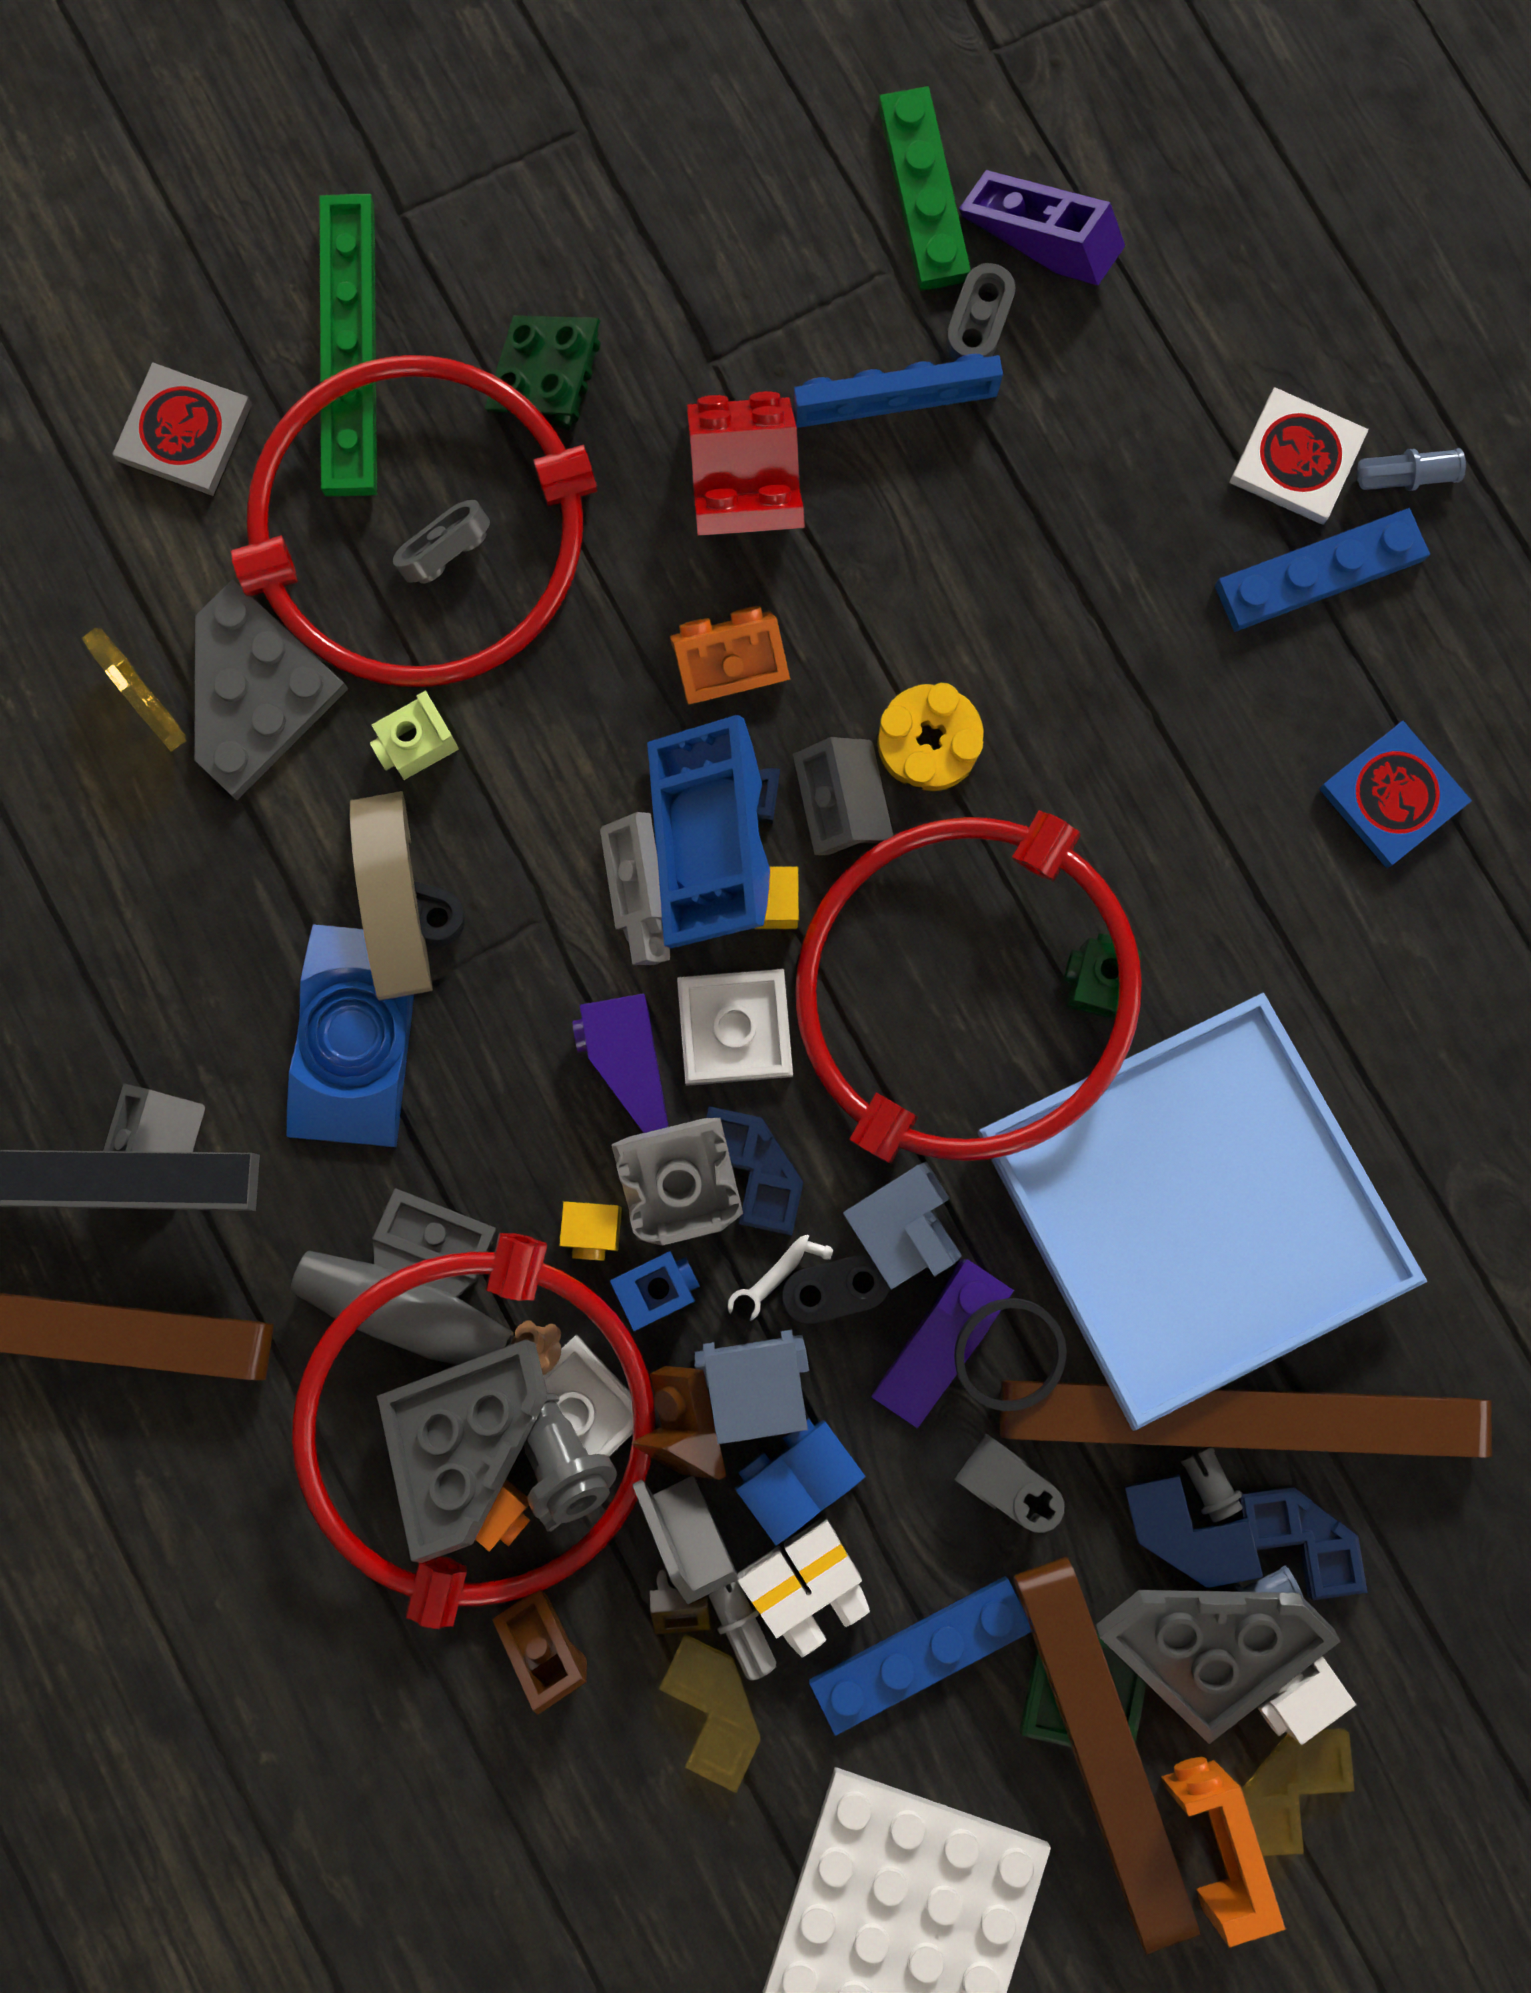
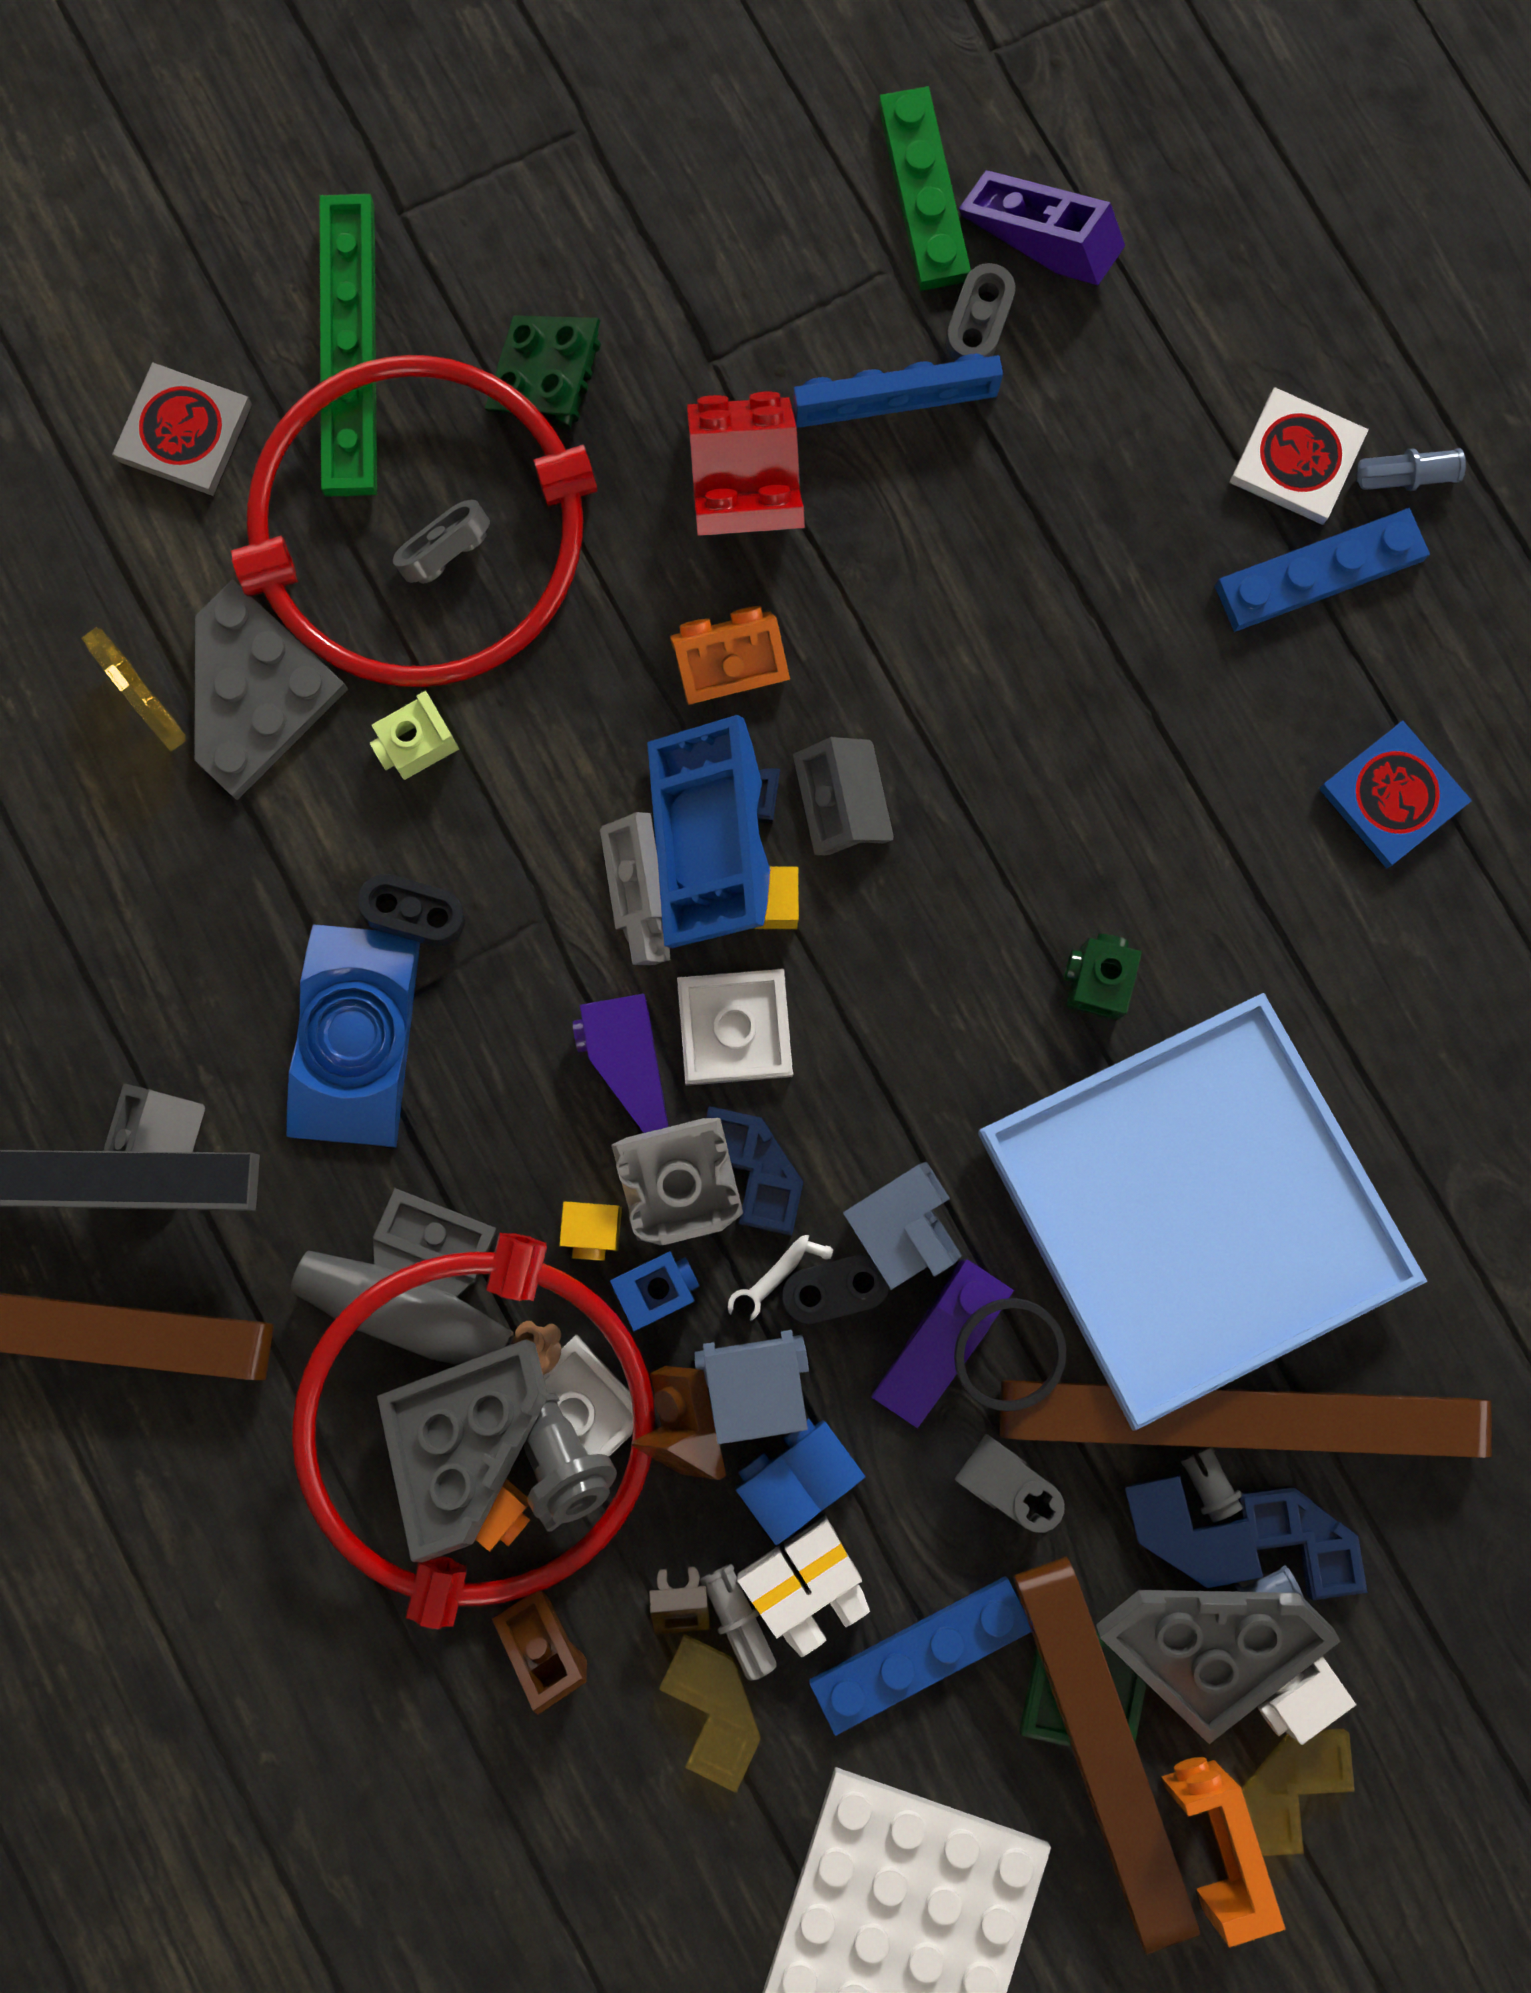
(388, 896): dark tan slope -> none
(687, 1538): panel -> none
(921, 765): yellow plate -> none
(1041, 850): red piece -> none

